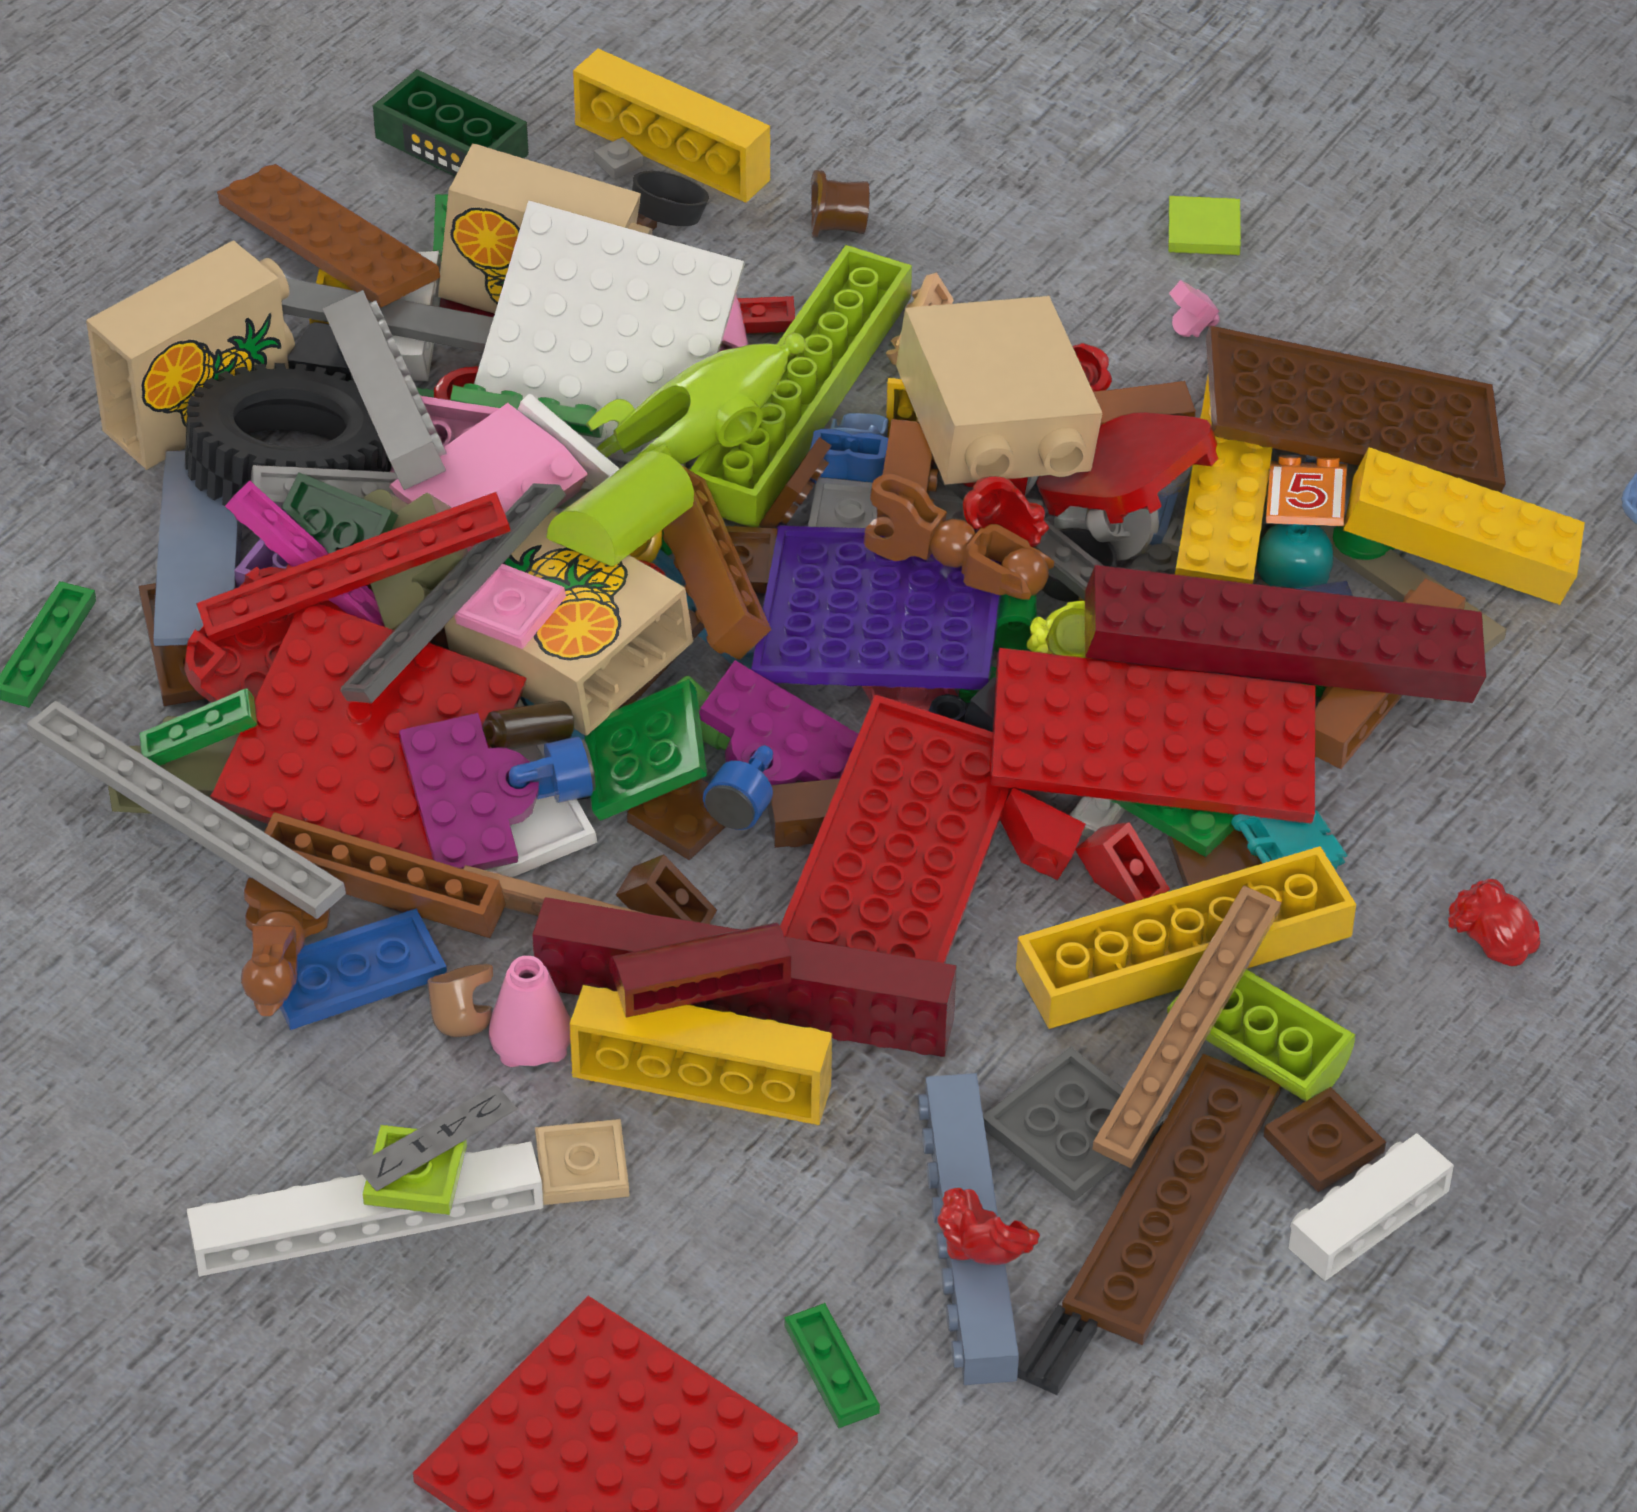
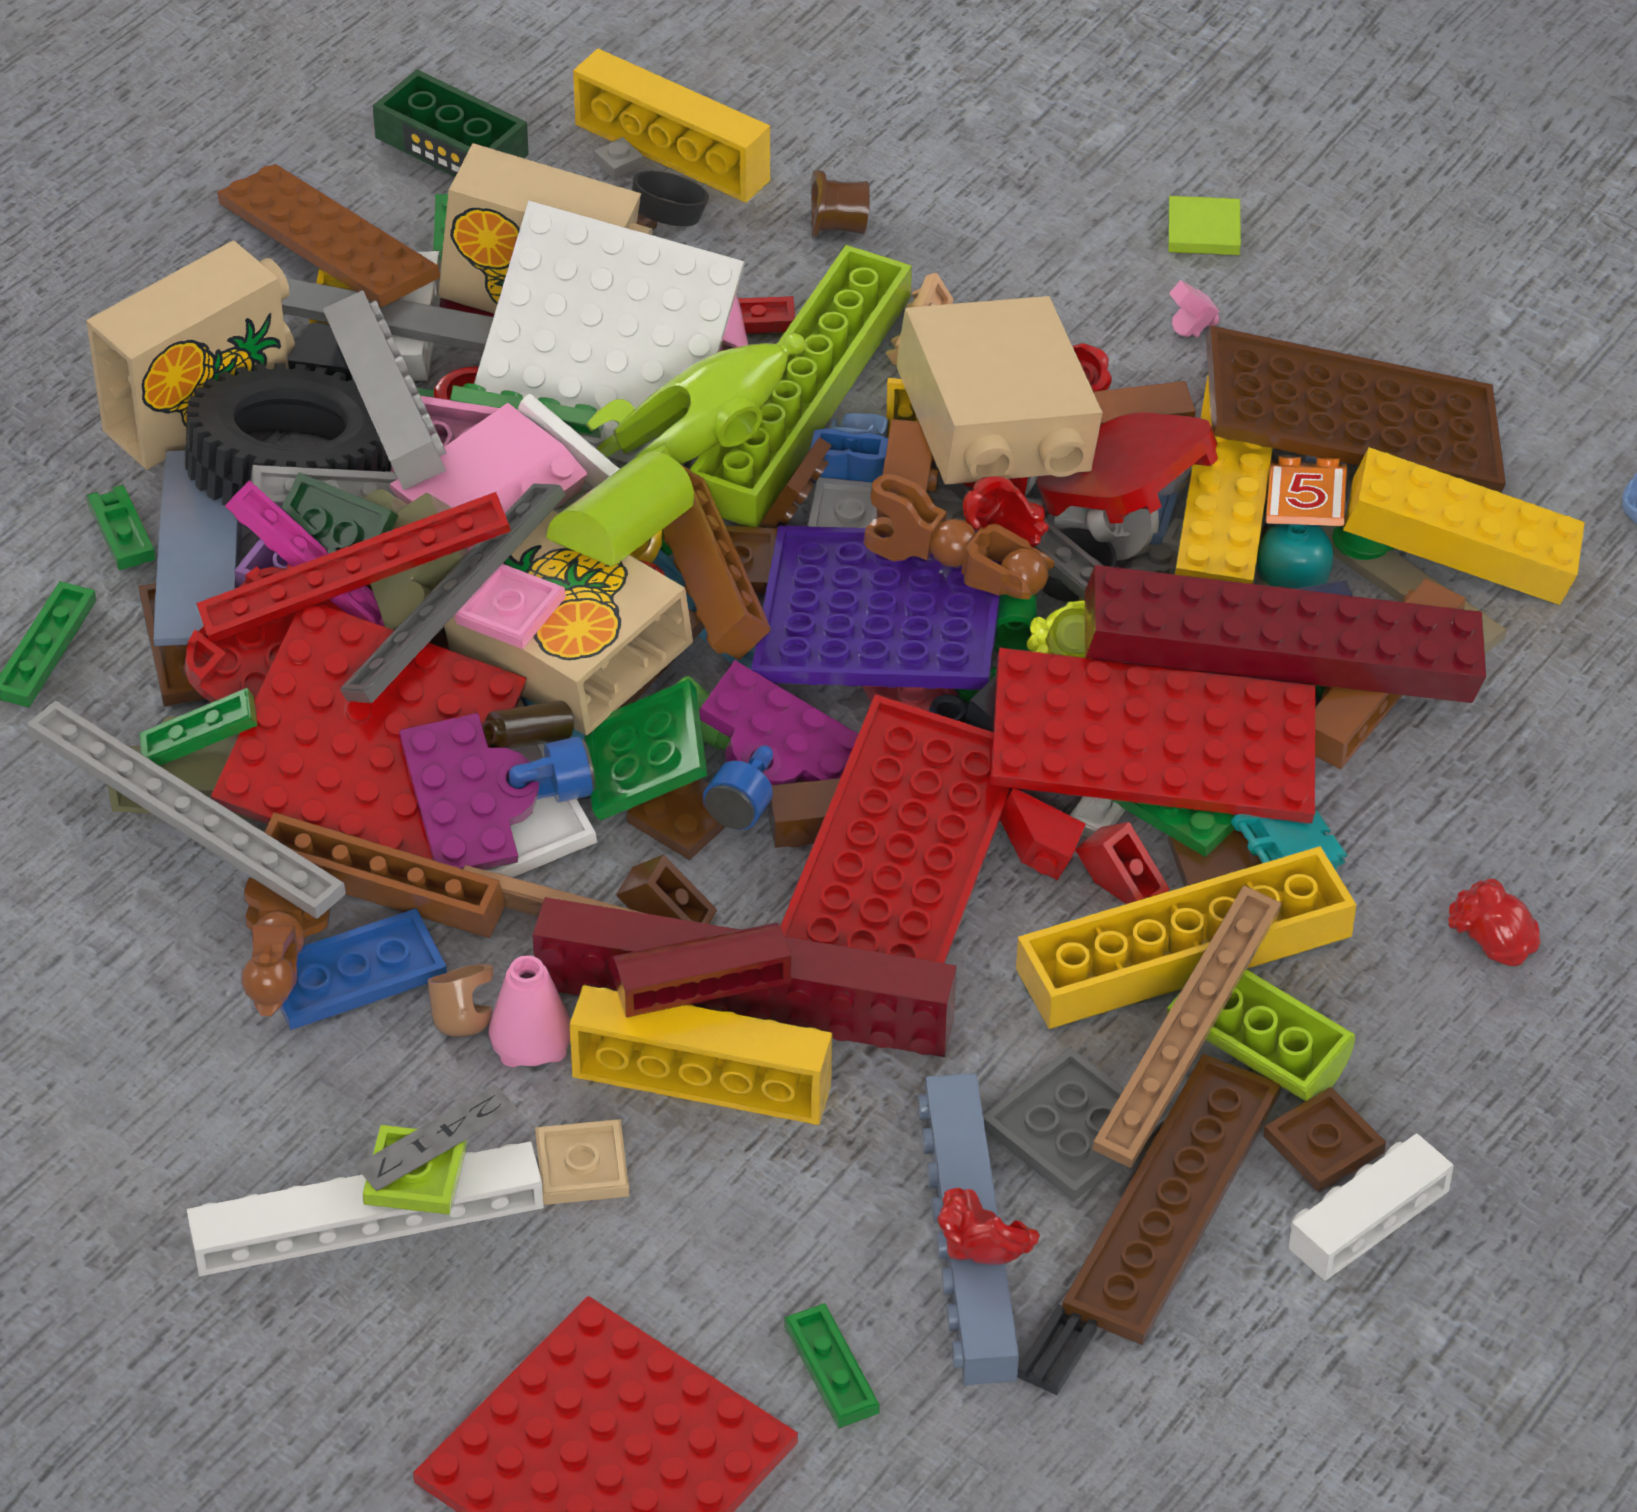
(121, 527): none -> green plate

